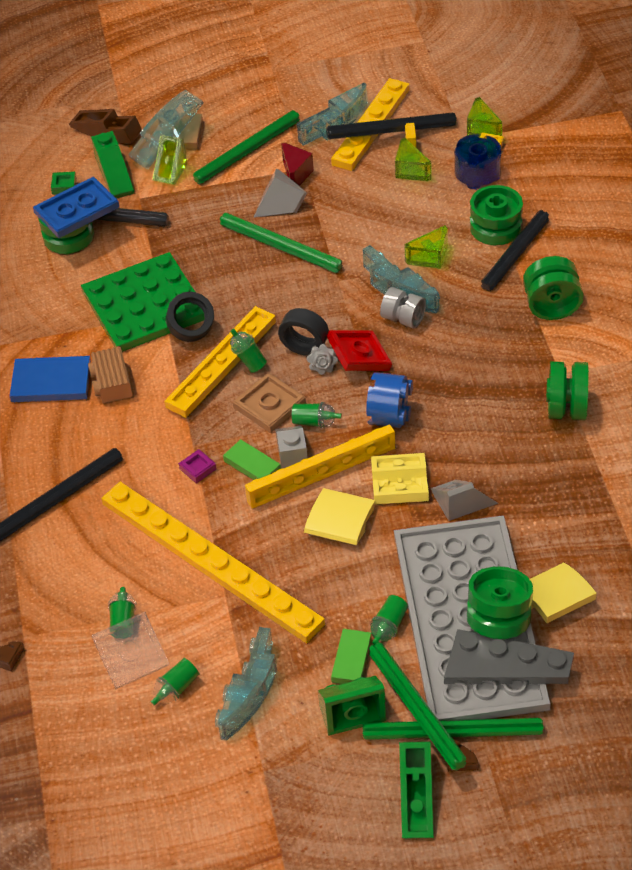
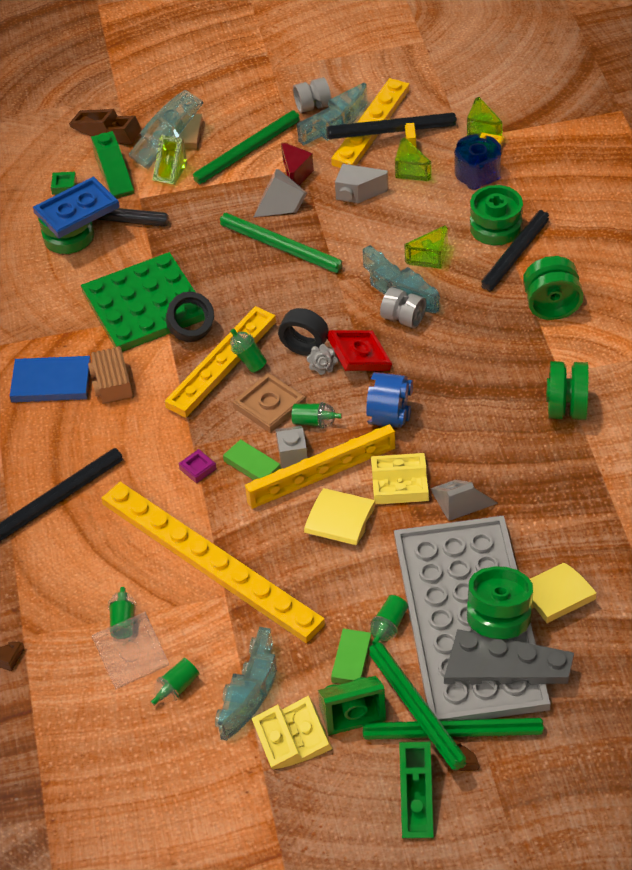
(291, 733): none -> light yellow slope
(311, 95): none -> light grey wheel
(360, 183): none -> light grey slope

